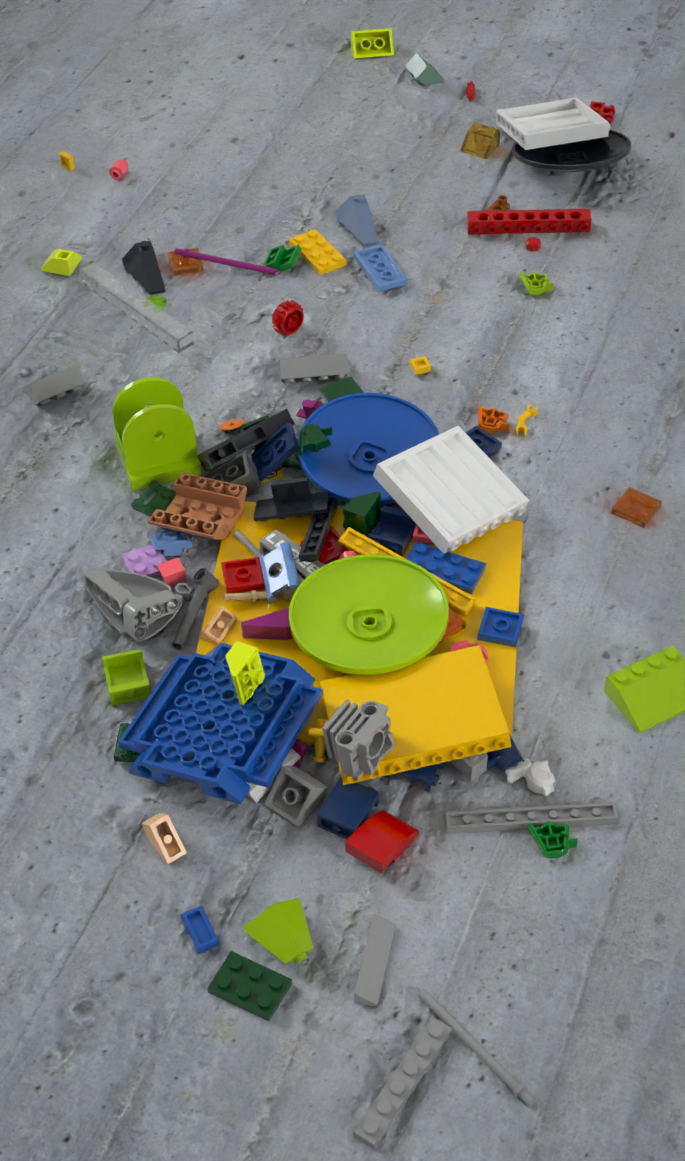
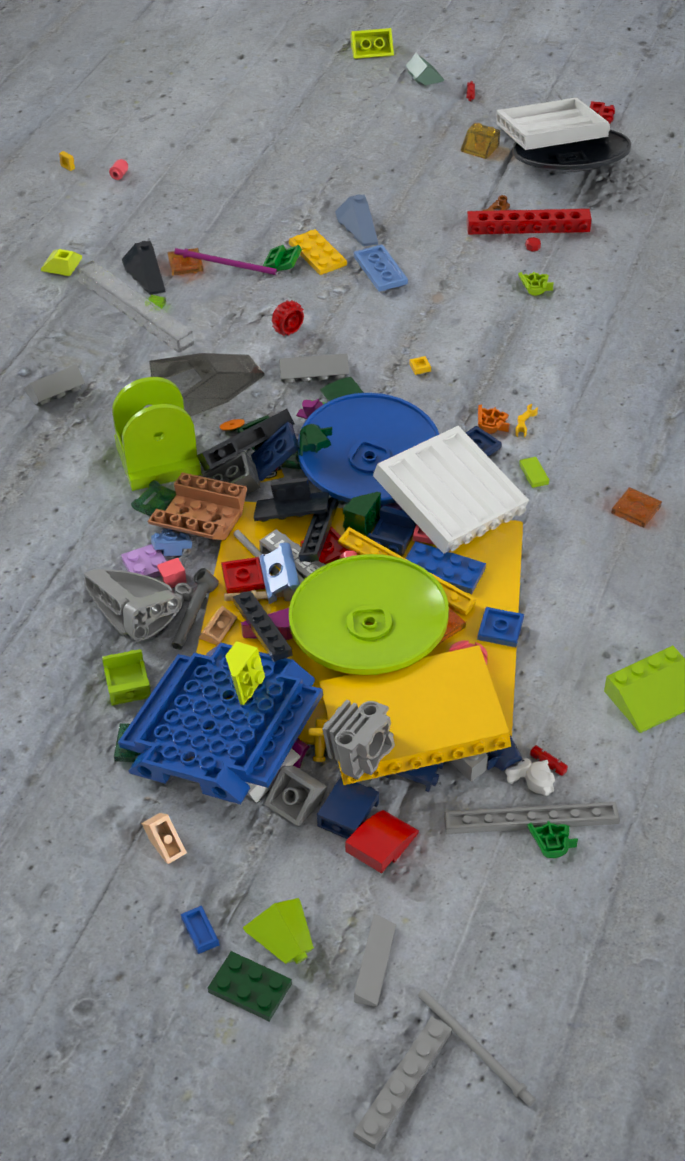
(221, 375): none -> clear smoke windscreen
(262, 626): none -> black plate
(534, 472): none -> lime tile
(560, 767): none -> red axle

